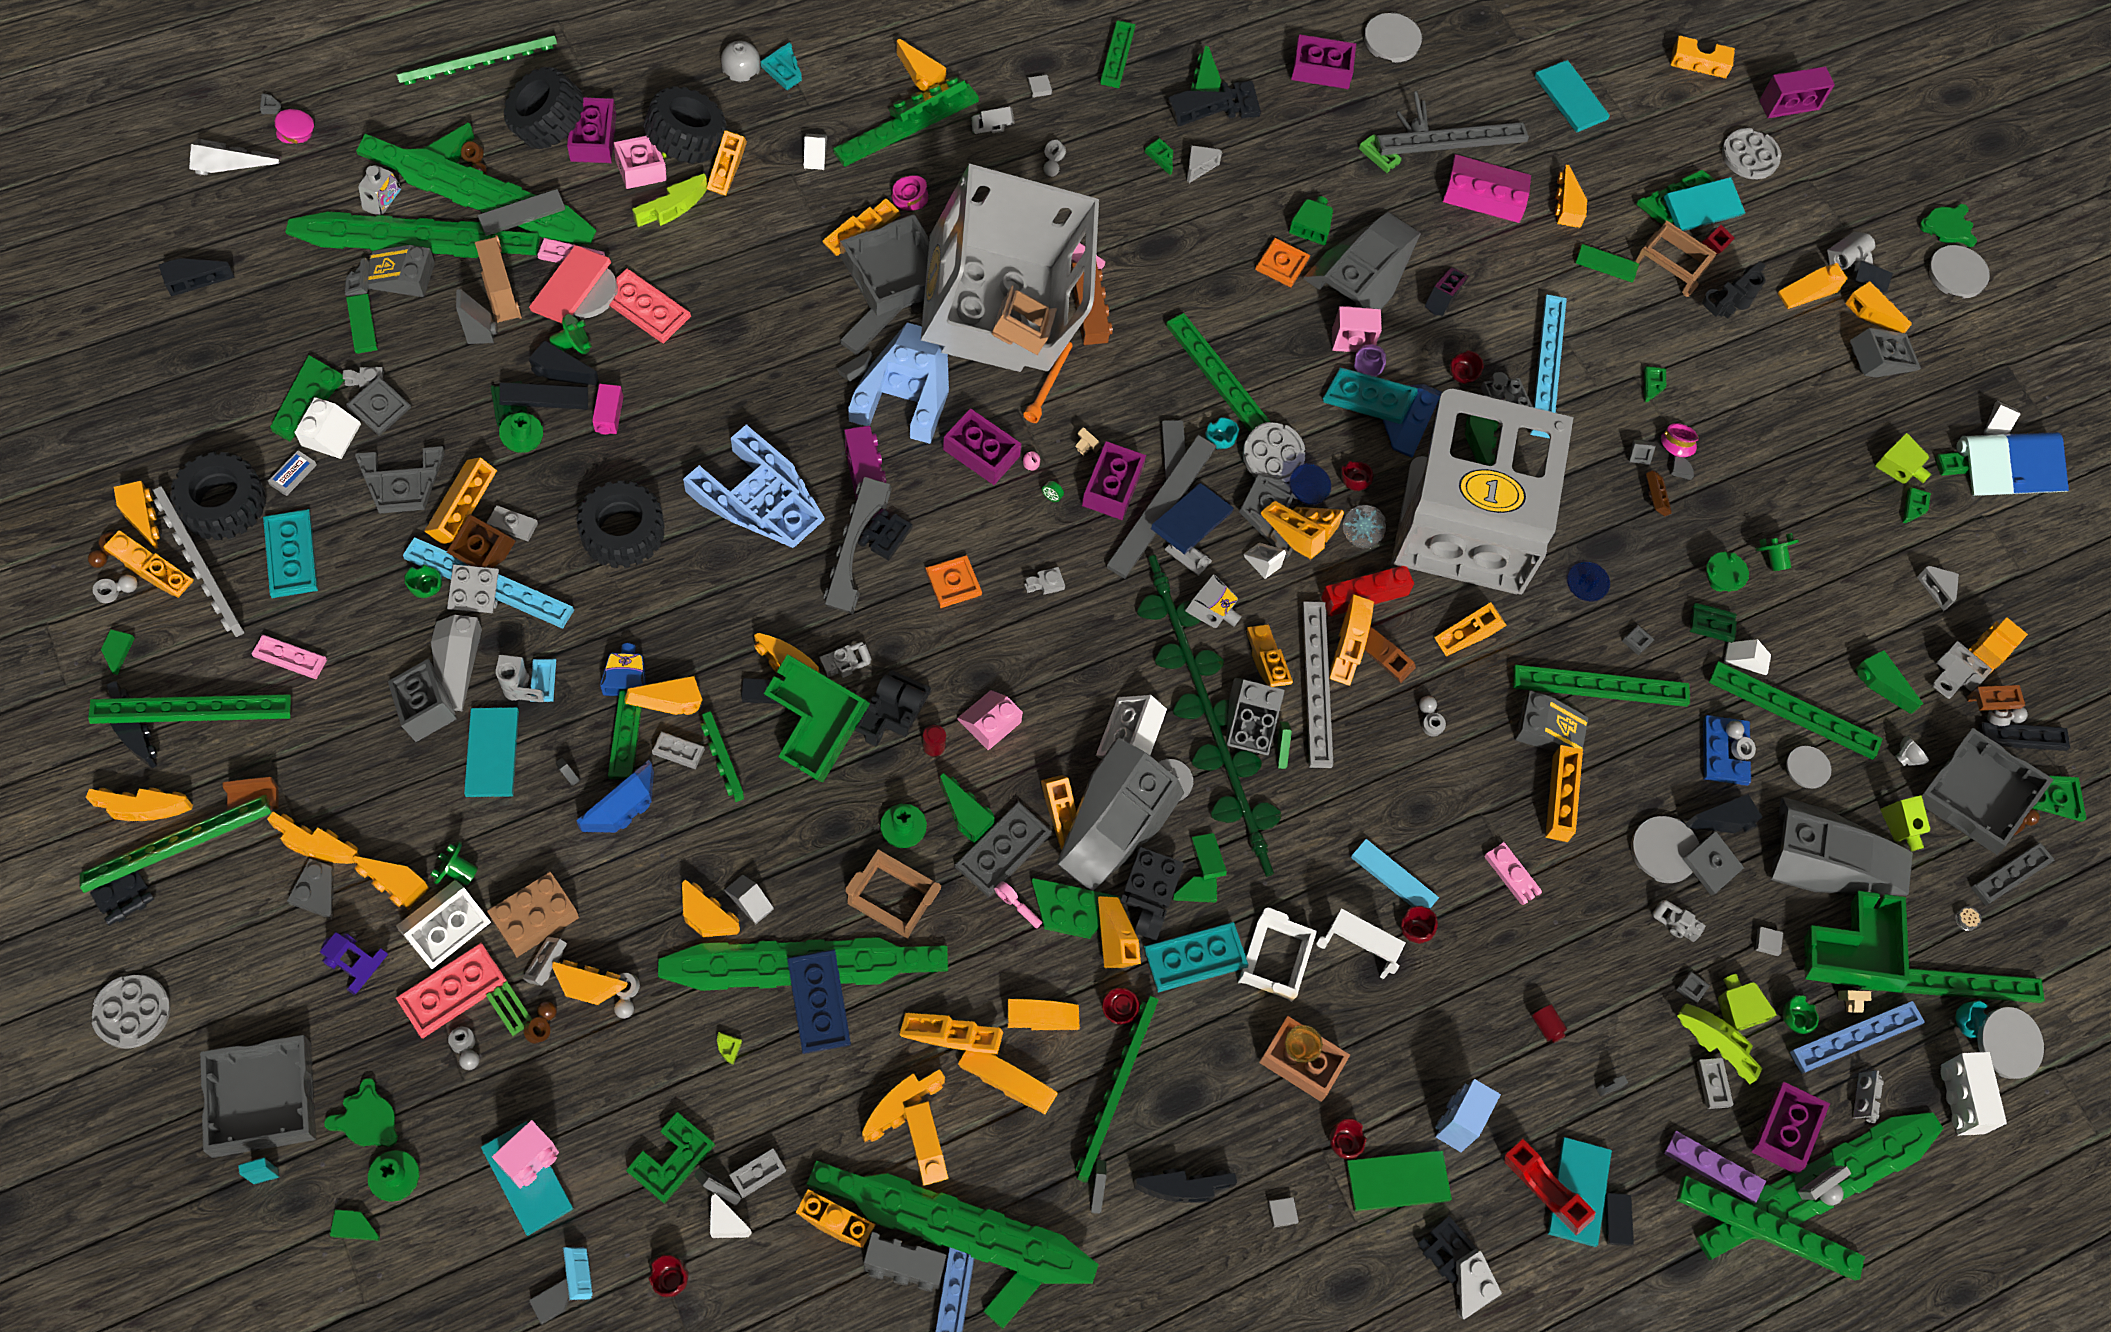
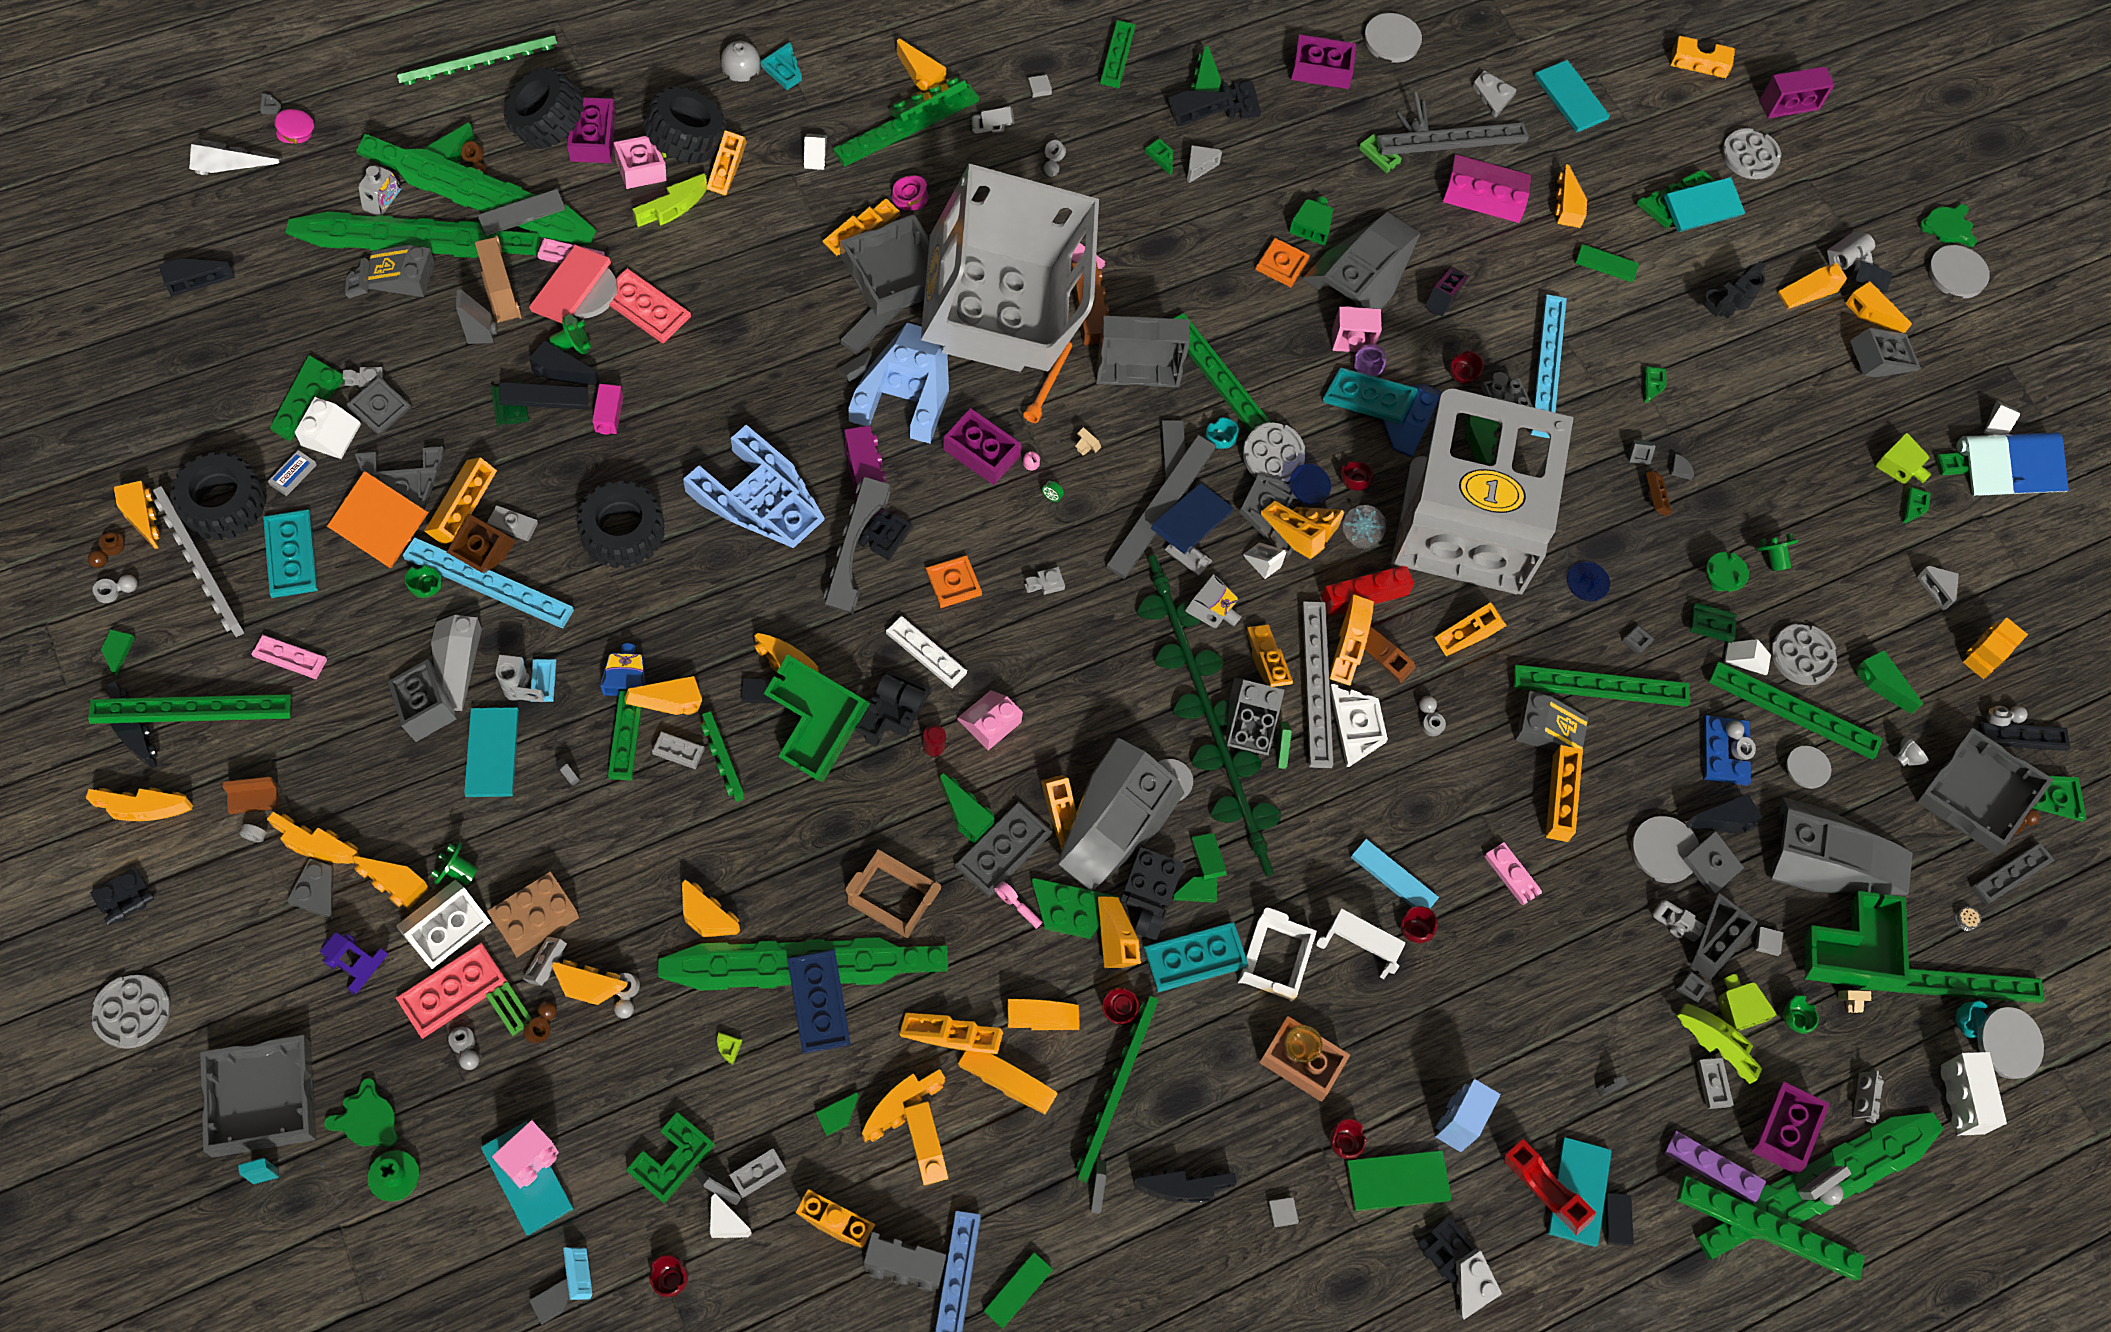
(148, 565): light orange slope -> none
(174, 843): green tile -> none
(252, 833): none -> light grey tile
(352, 1226): green tile -> none
(362, 323): green tile -> none
(377, 519): none -> orange piece
(473, 589): light grey hinge -> none
(521, 432): green piece -> none
(621, 804): blue wedge -> none
(749, 898): slope -> none
(837, 1115): none -> green tile
(844, 660): light grey piece -> none
(903, 825): green piece -> none
(926, 652): none -> white tile
(958, 1225): green plate -> none
(1012, 330): medium nougat piece -> none
(1114, 480): magenta brick -> none
(1134, 721): white slope -> none
(1142, 351): none -> dark grey tile
(1358, 723): none -> white wing
(1493, 92): none -> light grey wing
(1550, 1024): dark red brick -> none
(1680, 440): dark pink piece -> none
(1685, 243): medium nougat piece -> none
(1718, 239): dark red brick -> none
(1722, 936): none -> dark grey wedge
(1804, 654): none -> light grey tile
(1857, 1037): medium blue plate -> none
(1907, 821): lime torso -> none
(1960, 669): light grey piece -> none
(1997, 697): dark orange panel -> none

